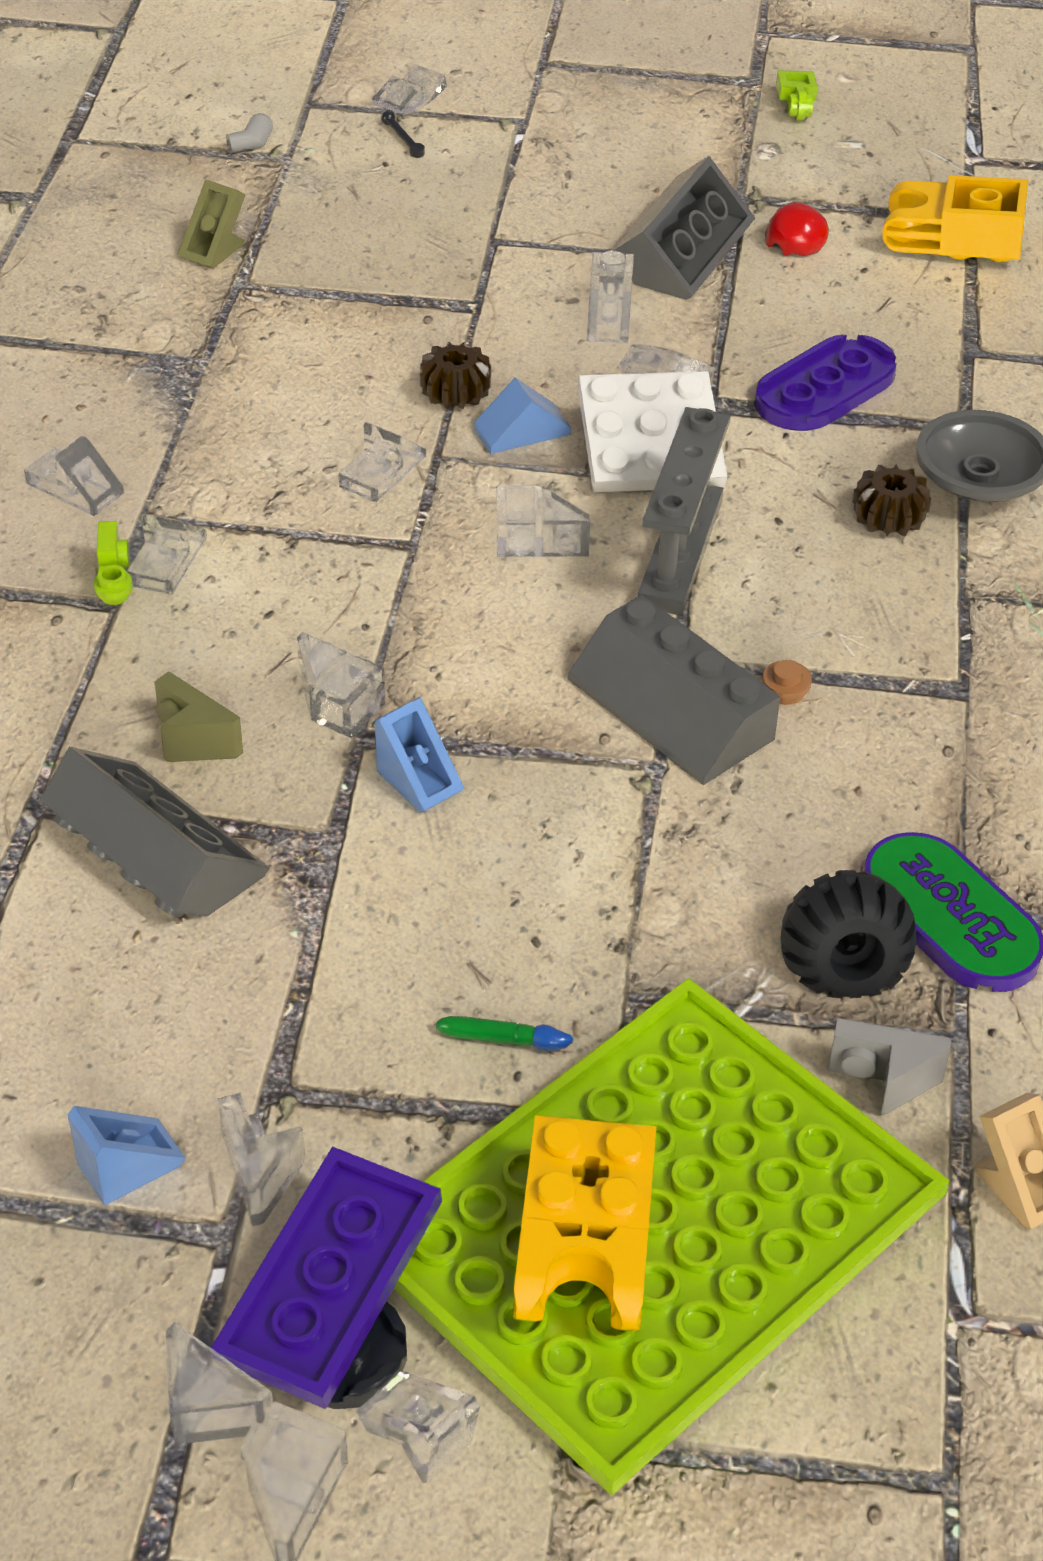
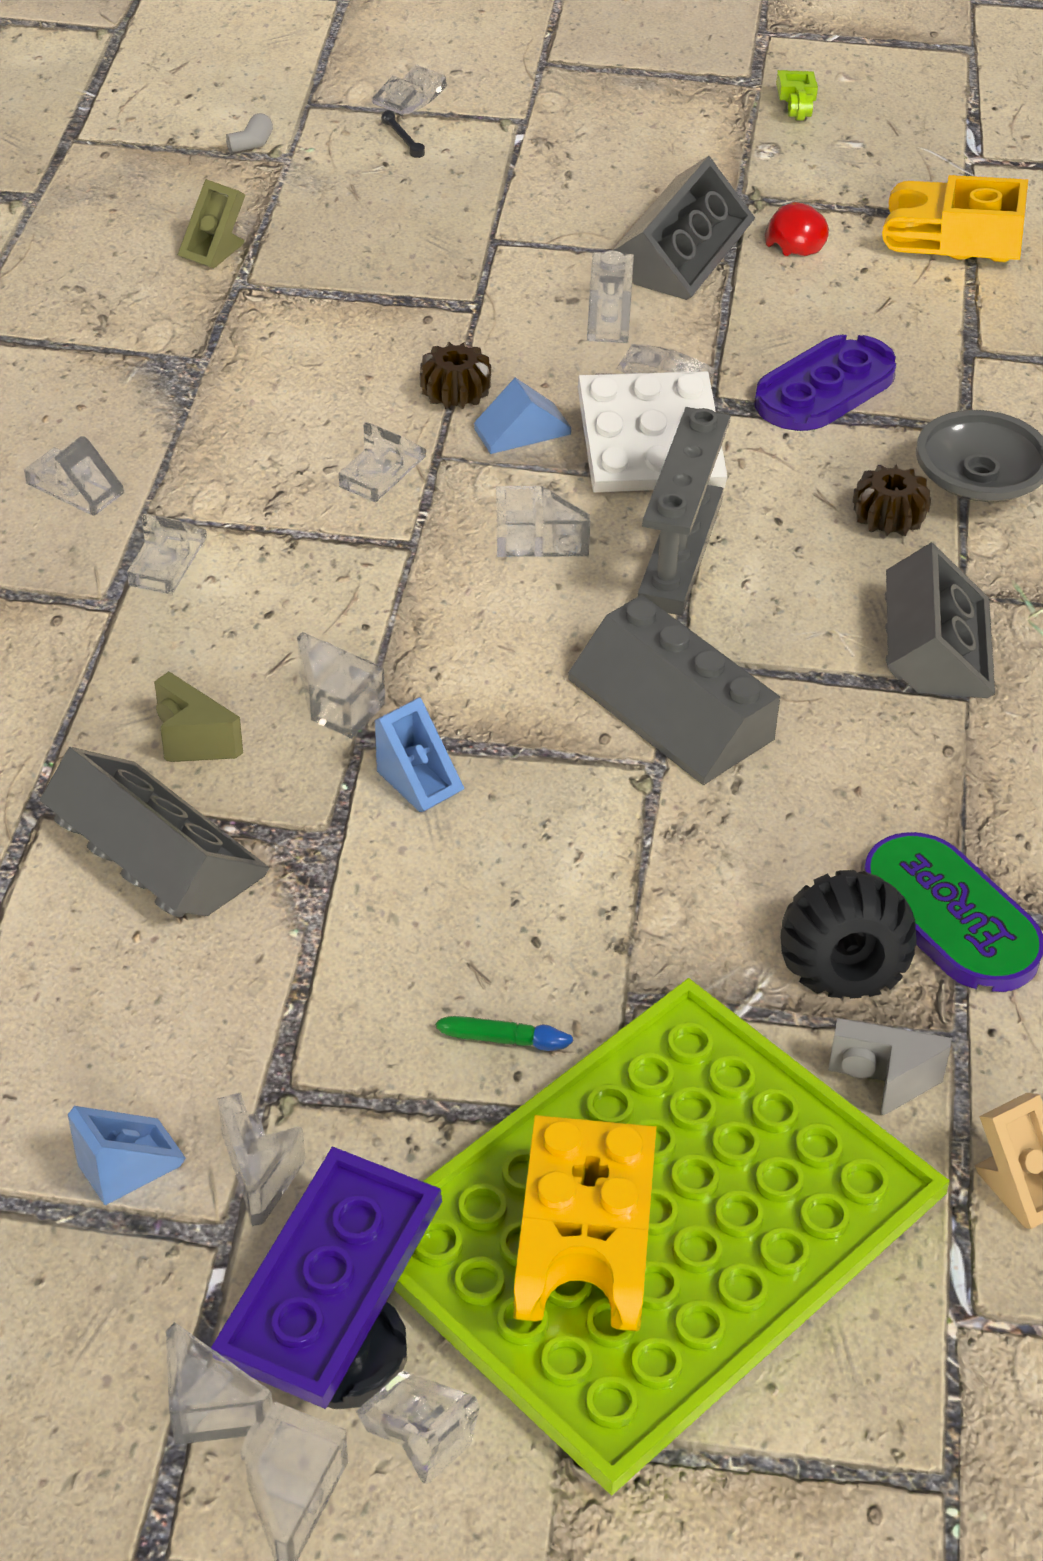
(112, 580): lime plate -> none
(788, 680): medium nougat plate -> none
(938, 627): none -> dark grey slope

